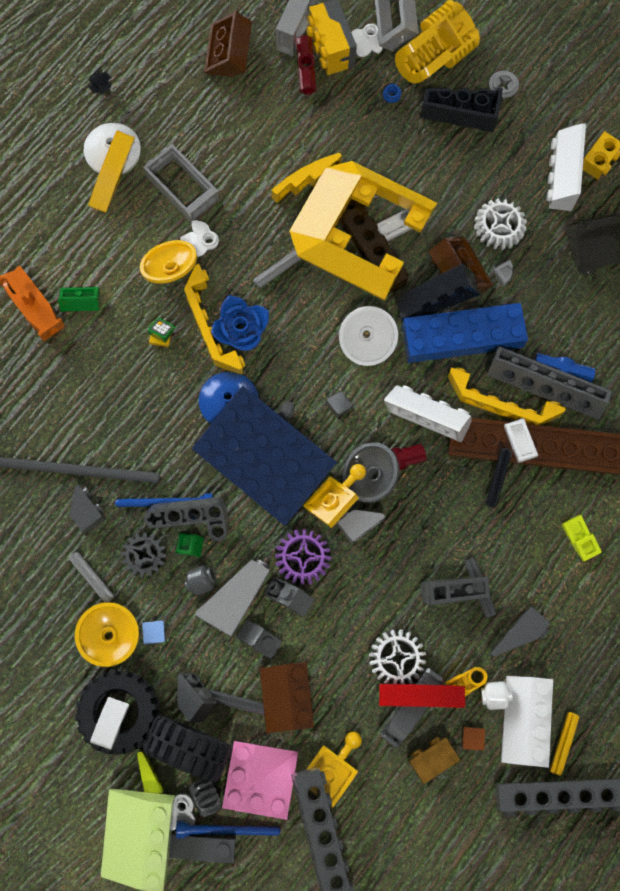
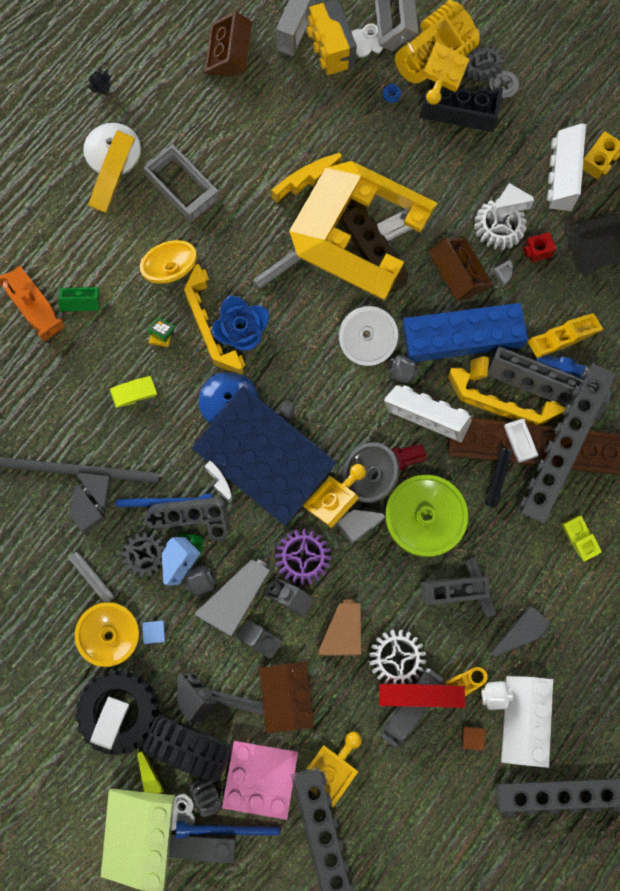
(98, 486): none -> dark grey slope
(133, 391): none -> neon yellow slope
(177, 560): none -> light blue slope
(199, 236): white plate -> none
(221, 486): none -> white slope
(306, 73): dark red piece -> none
(338, 404): dark grey slope -> none
(344, 632): none -> medium nougat slope
(402, 369): none -> dark grey head
(426, 516): none -> lime dish
(433, 760): pearl gold brick -> none
(439, 293): black wedge -> none
(445, 69): none -> yellow plate
(479, 368): none -> yellow tile
(484, 64): none -> dark grey gear
(512, 201): none -> white slope
(545, 242): none -> red brick
(564, 743): yellow axle -> none
(565, 335): none -> yellow slope
(603, 381): none -> dark grey brick

